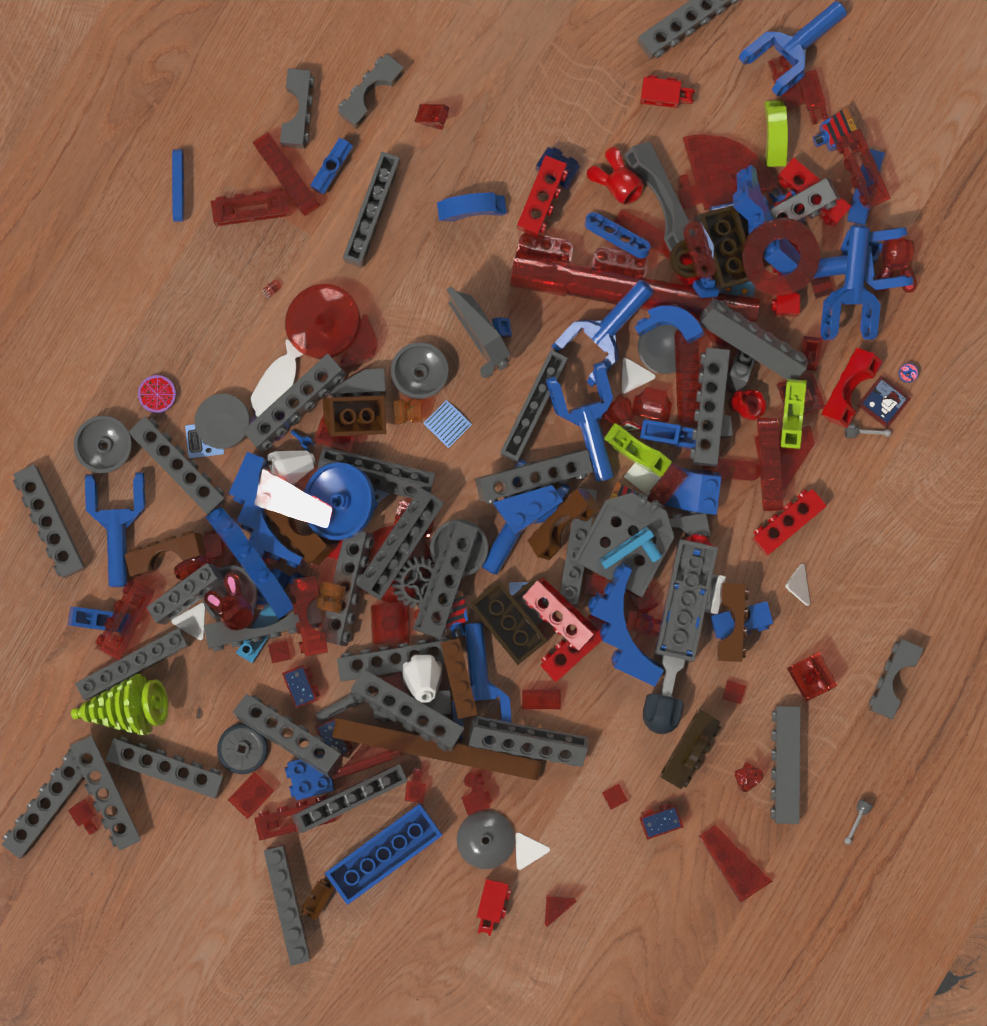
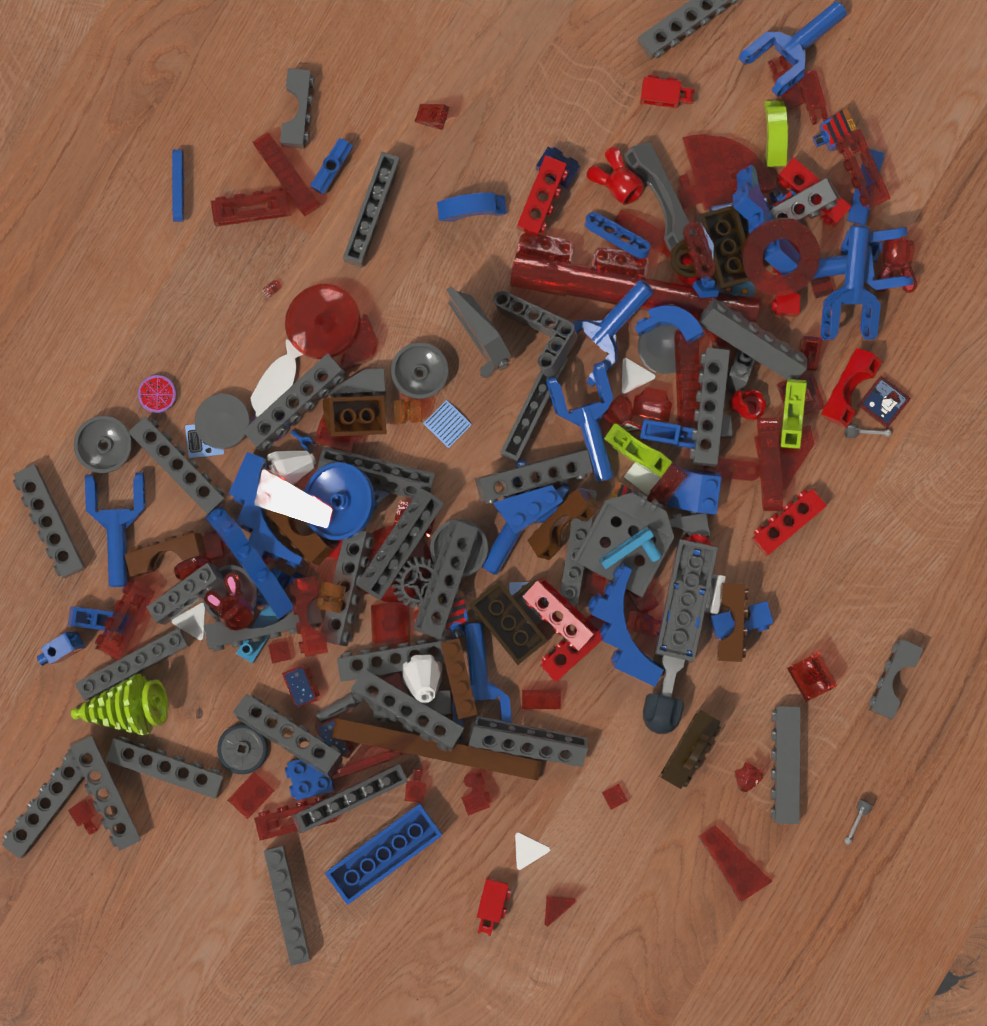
(61, 648): none -> torso
(322, 892): reddish brown hinge -> none
(385, 72): dark grey arch -> none
(488, 825): dark grey dish -> none
(503, 327): blue tile -> none
(540, 324): none -> dark grey beam
(660, 821): brick -> none
(733, 692): clear red tile -> none
(798, 585): white piece -> none
(908, 373): tile -> none

